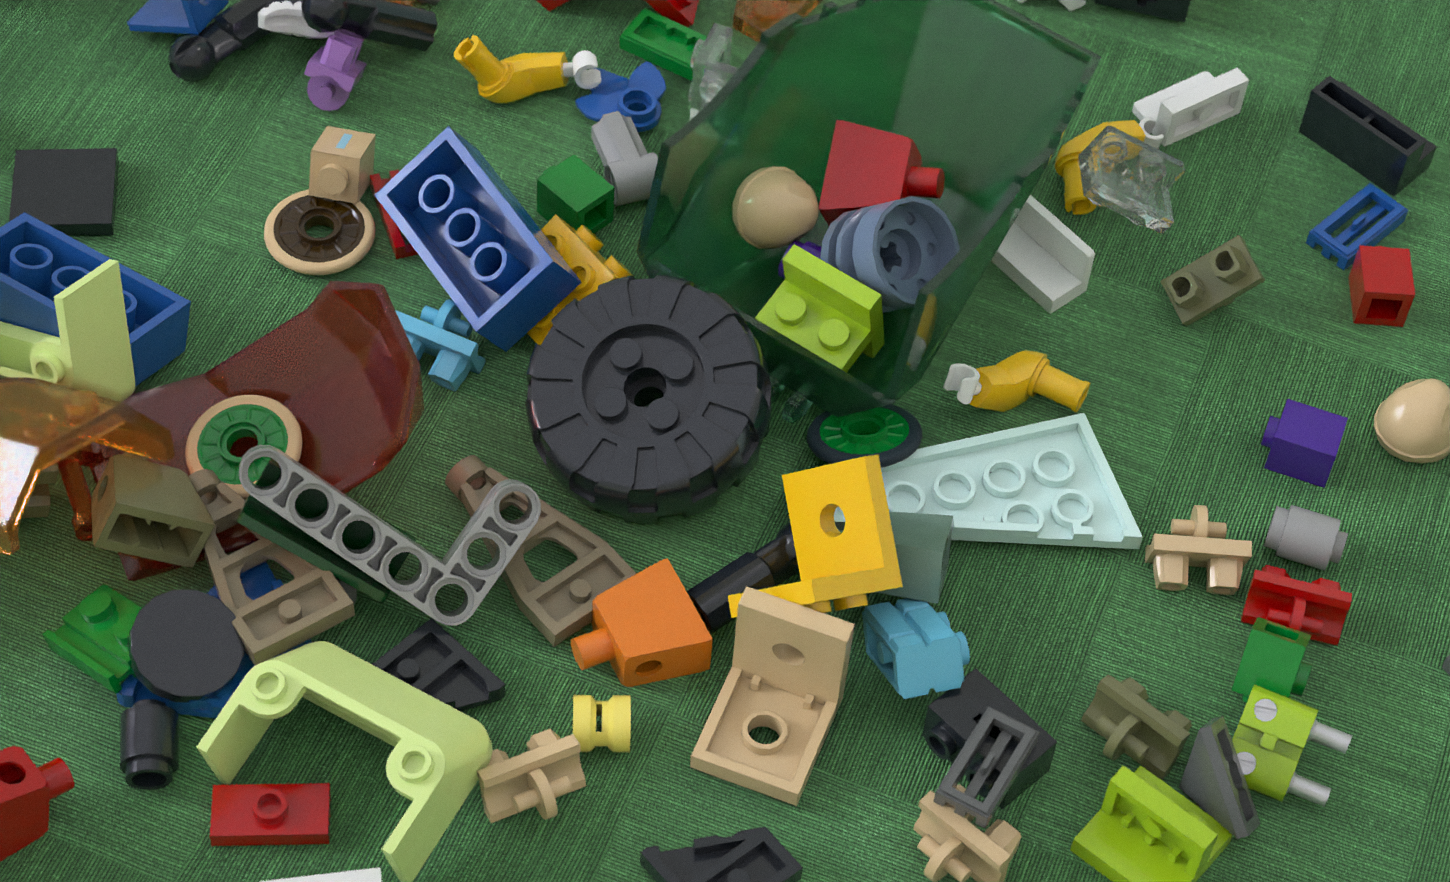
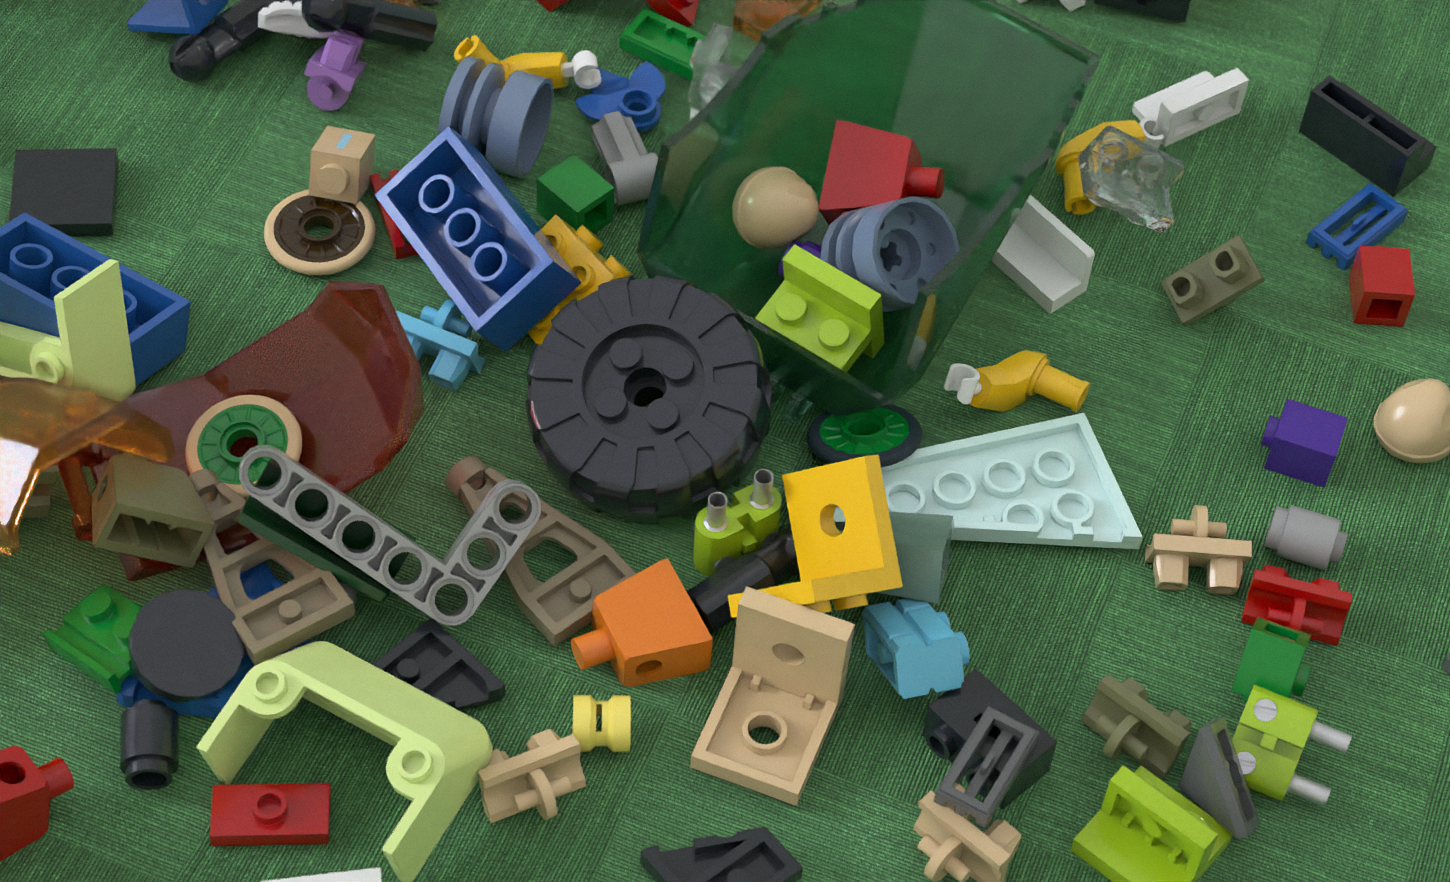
(498, 116): none -> sand blue wheel
(746, 527): none -> lime piece

